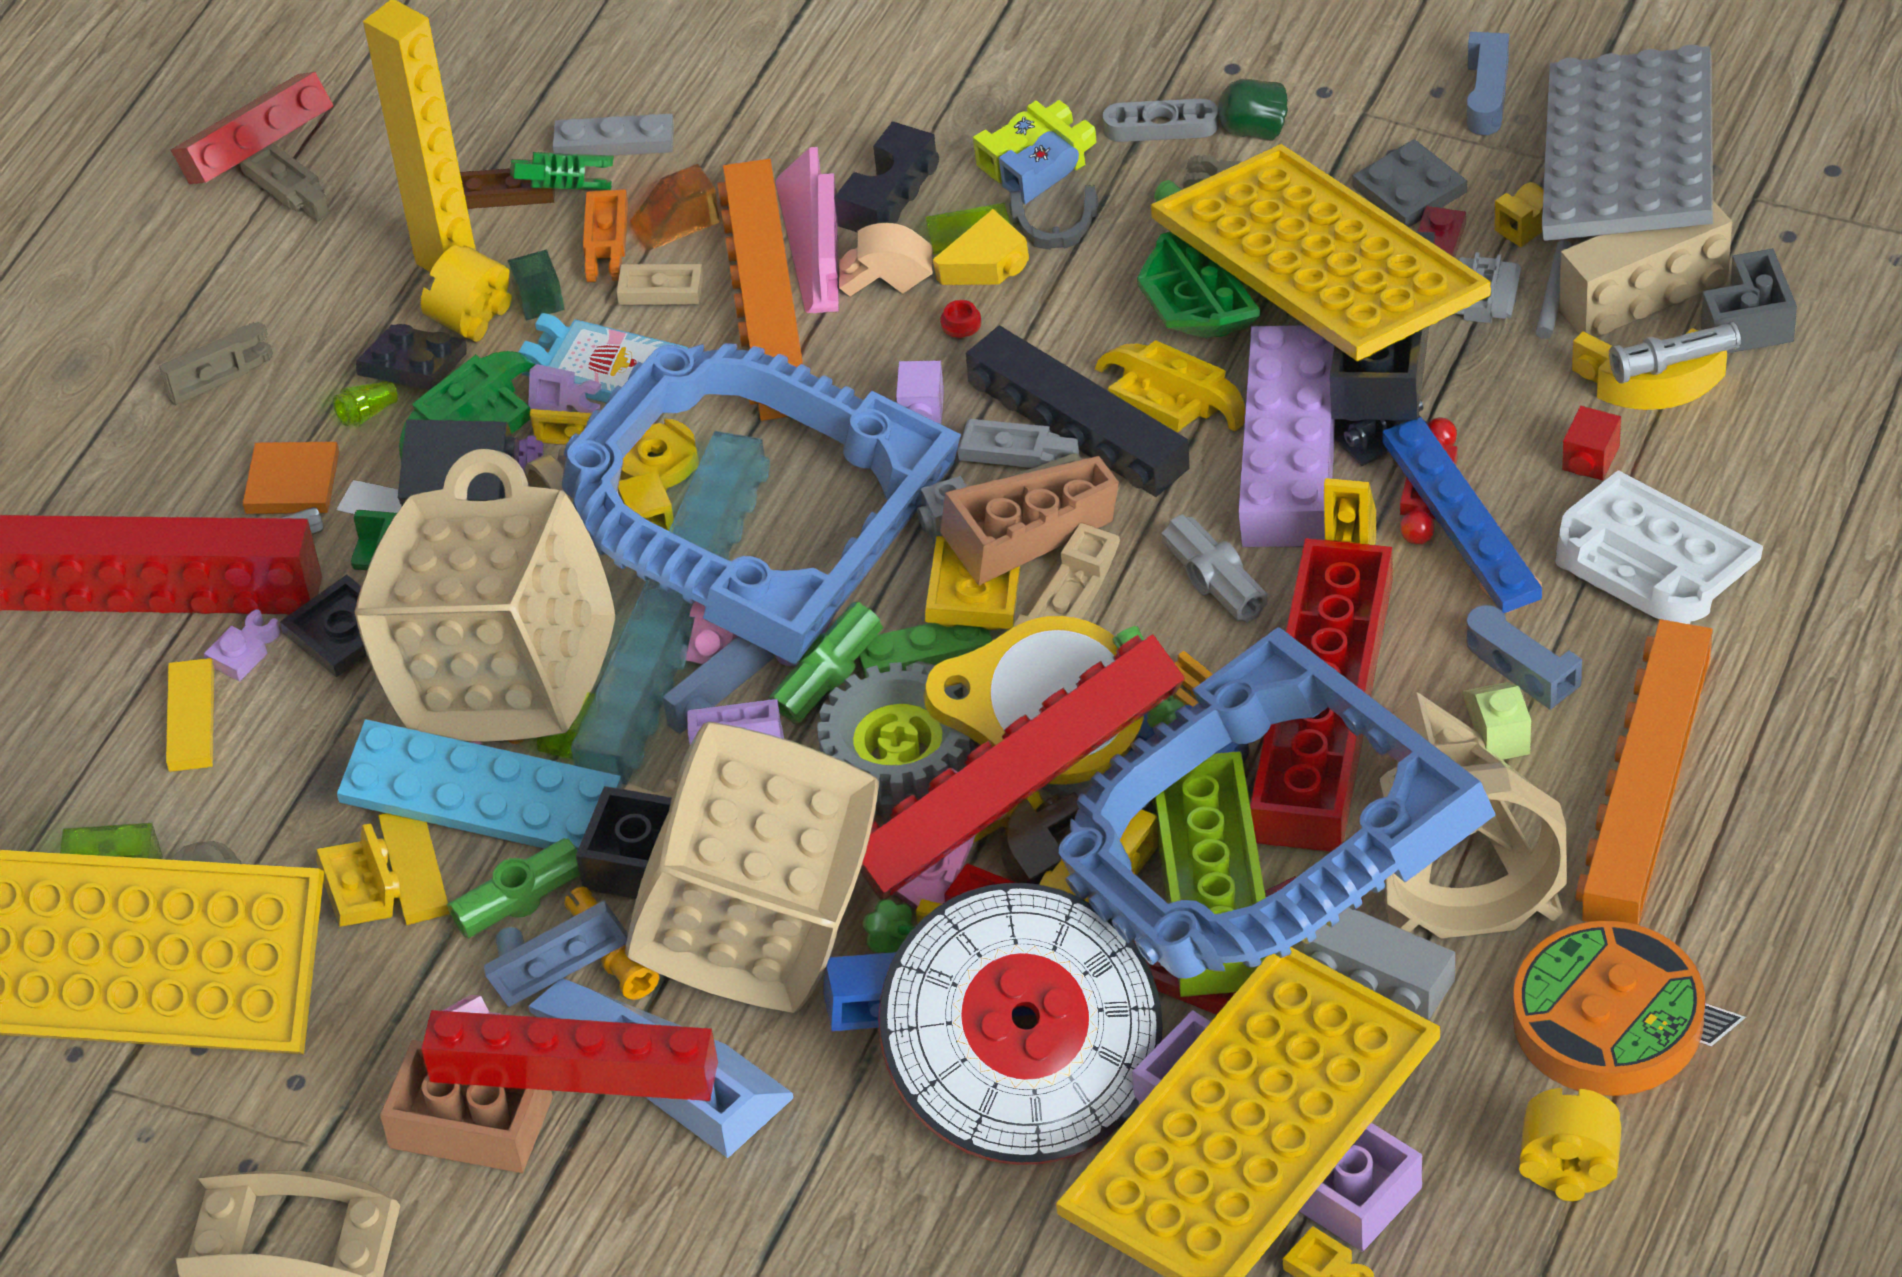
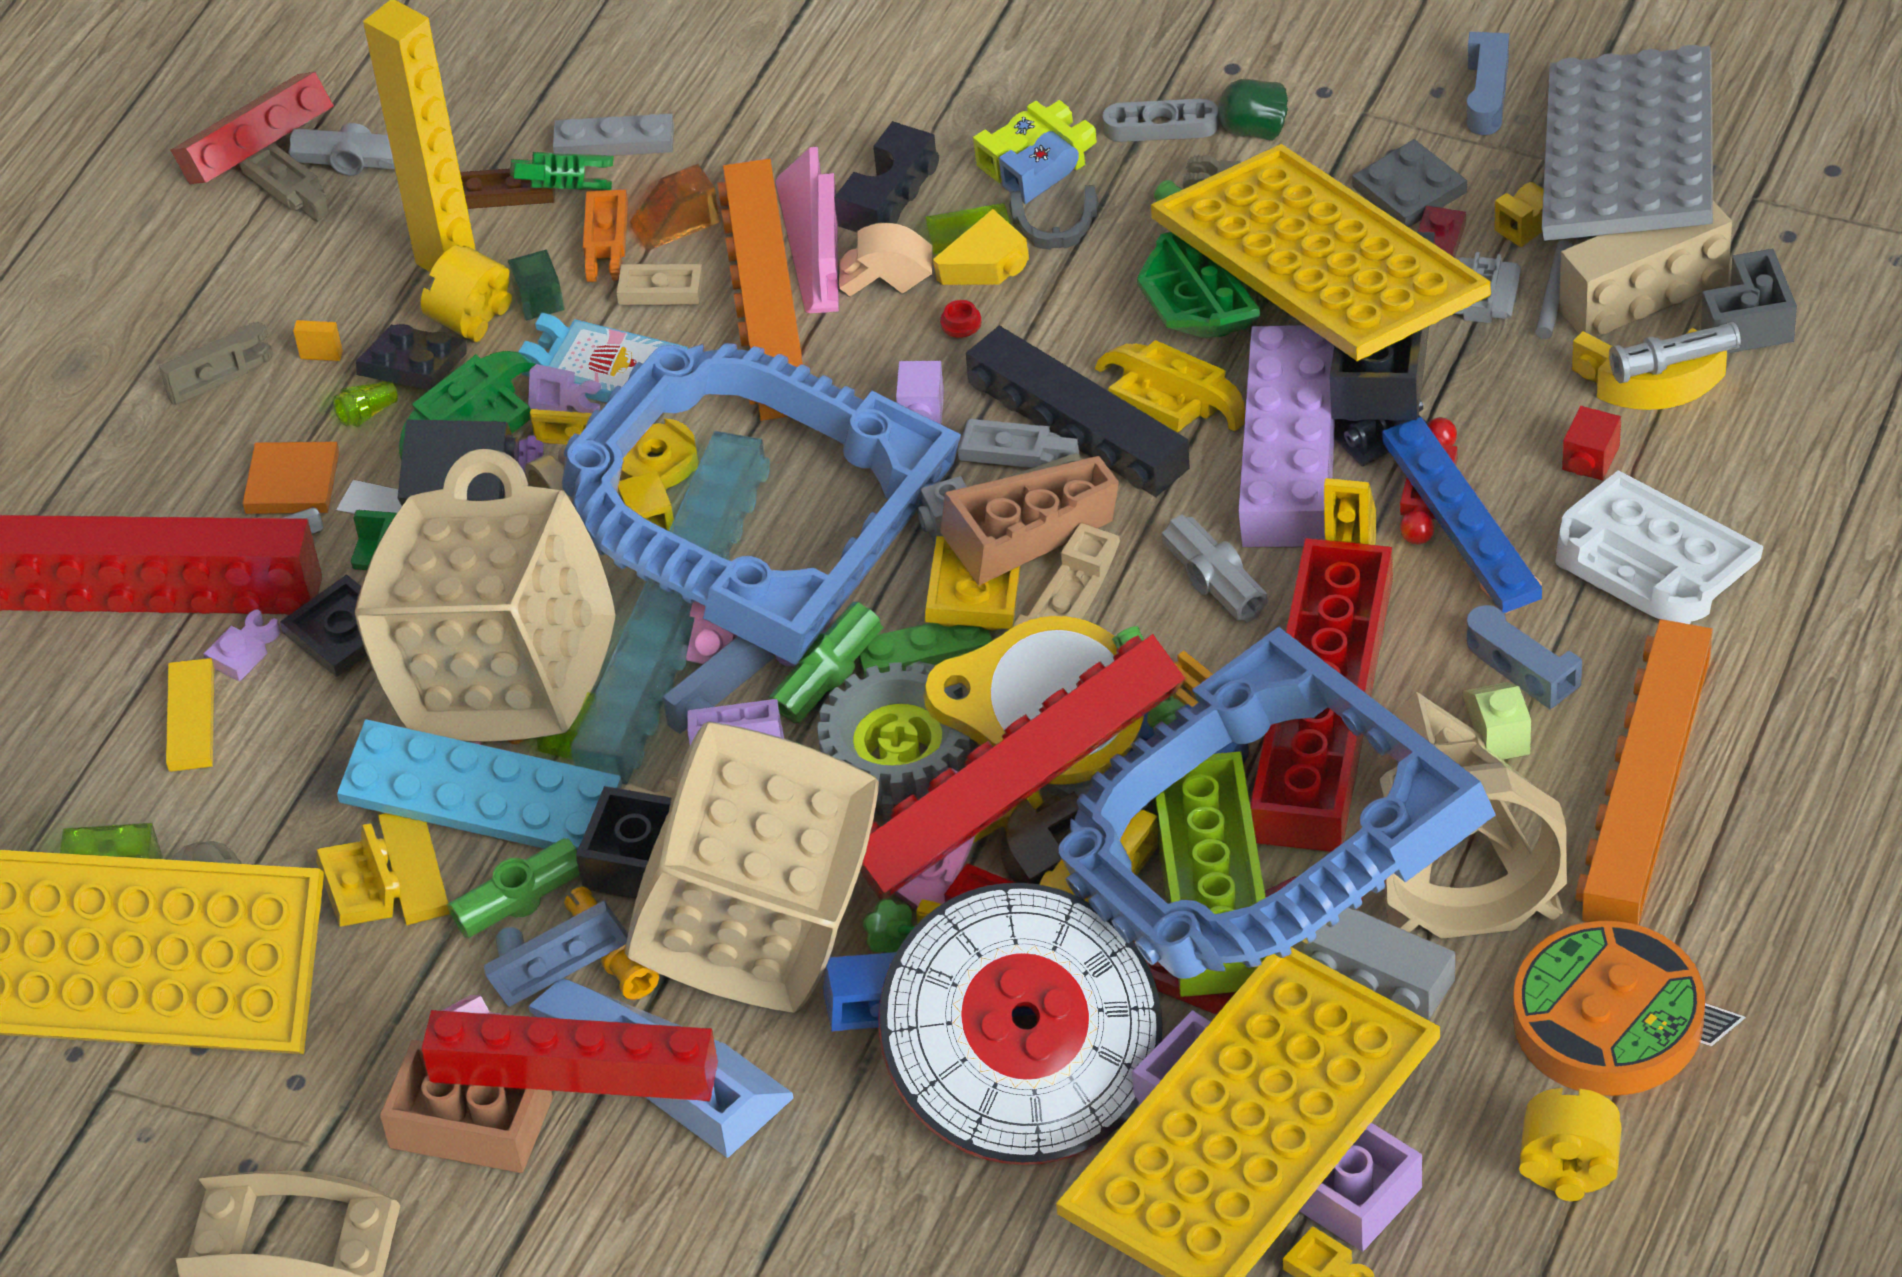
(318, 340): none -> light orange tile
(344, 150): none -> light grey piece

